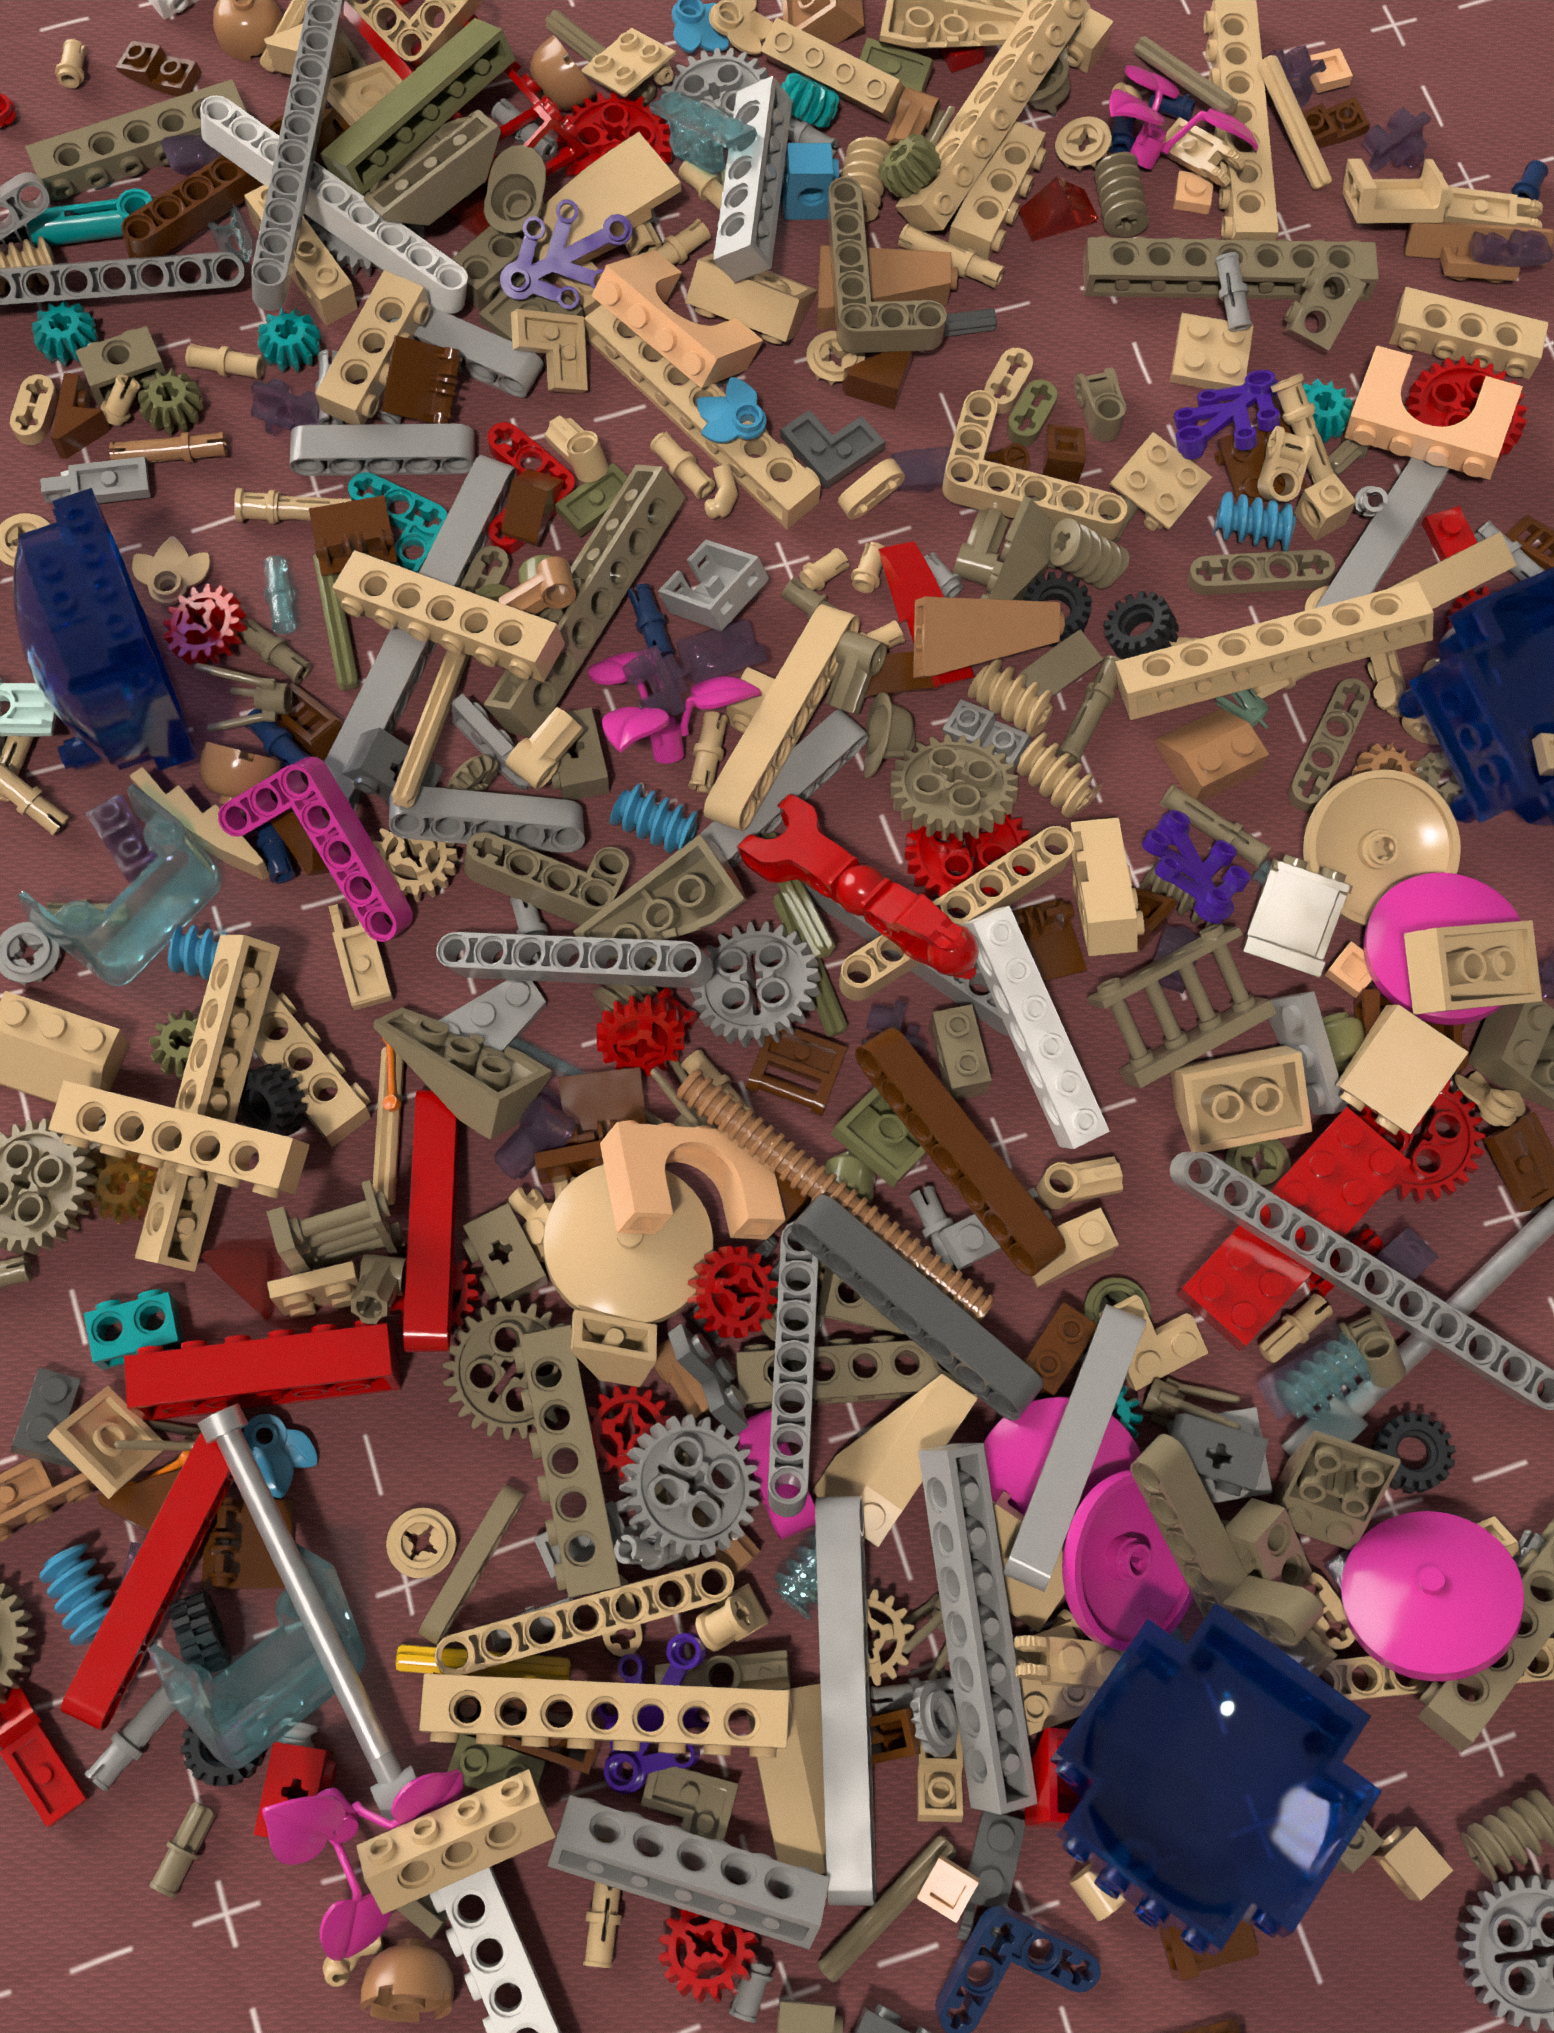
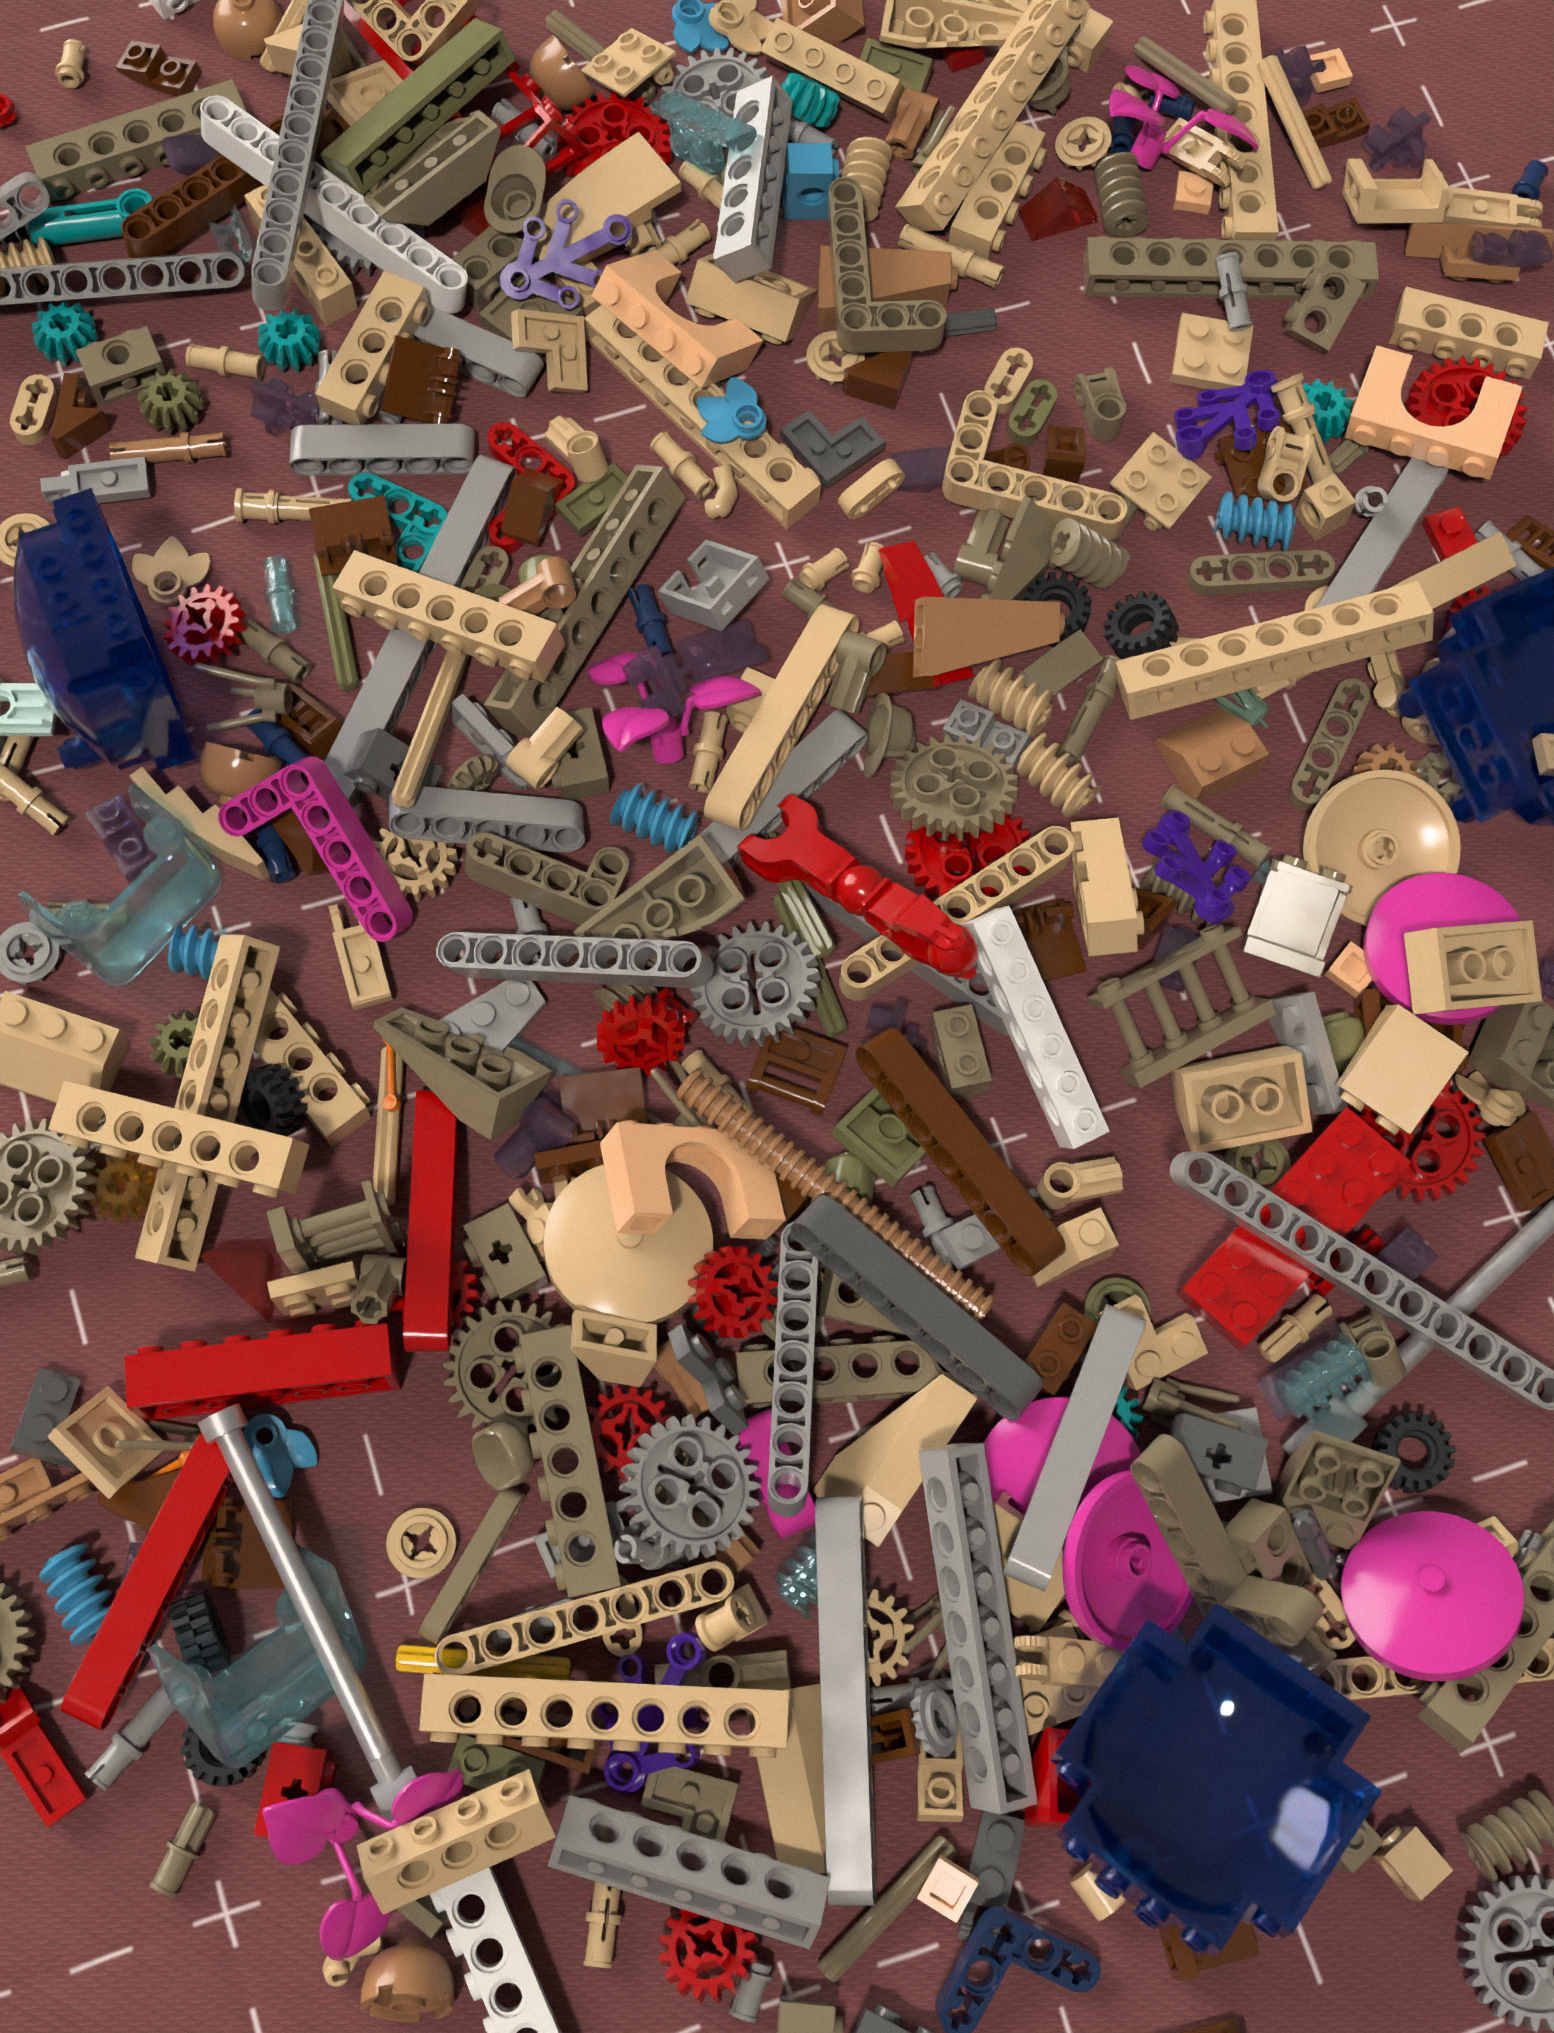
(119, 402): tan pin -> none
(134, 1333): teal brick -> none
(502, 1455): none -> dark tan hair
(909, 165): olive gear -> none
(1314, 1544): none -> dark grey axle

